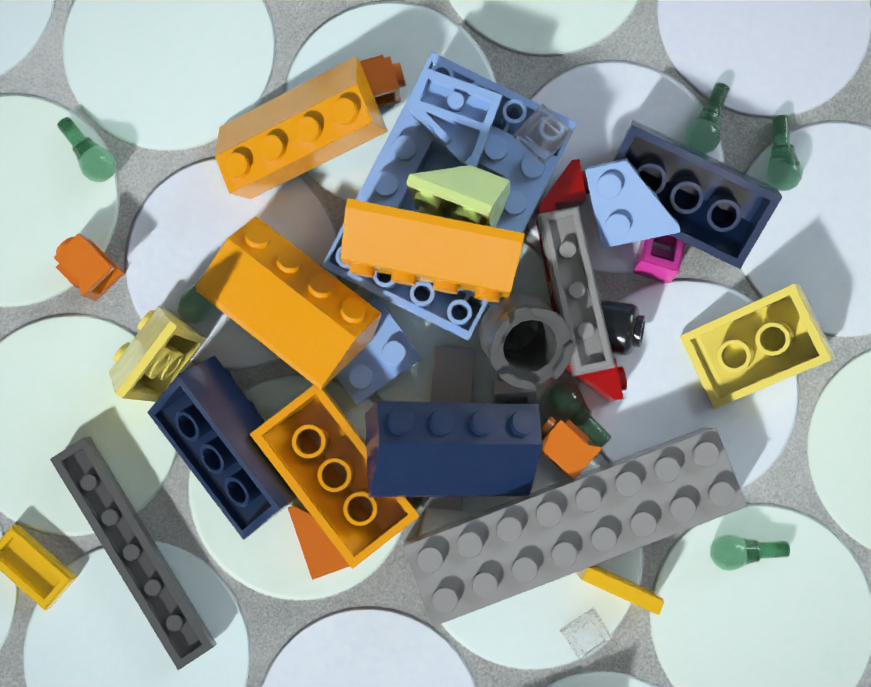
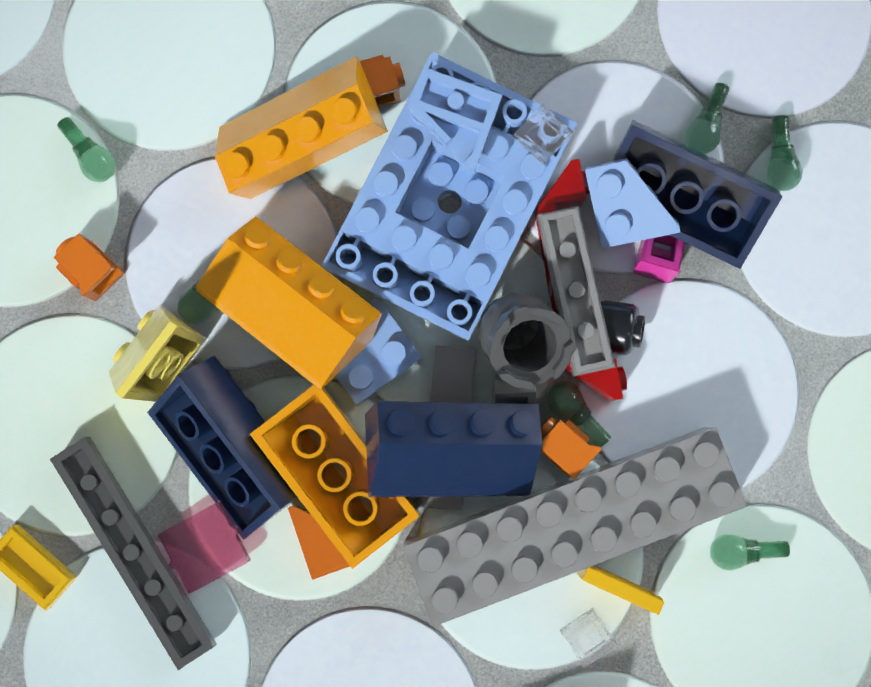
(204, 547): none -> clear pink piece
(429, 250): light orange slope -> none
(460, 194): yellowish green slope -> none
(757, 346): light yellow slope -> none

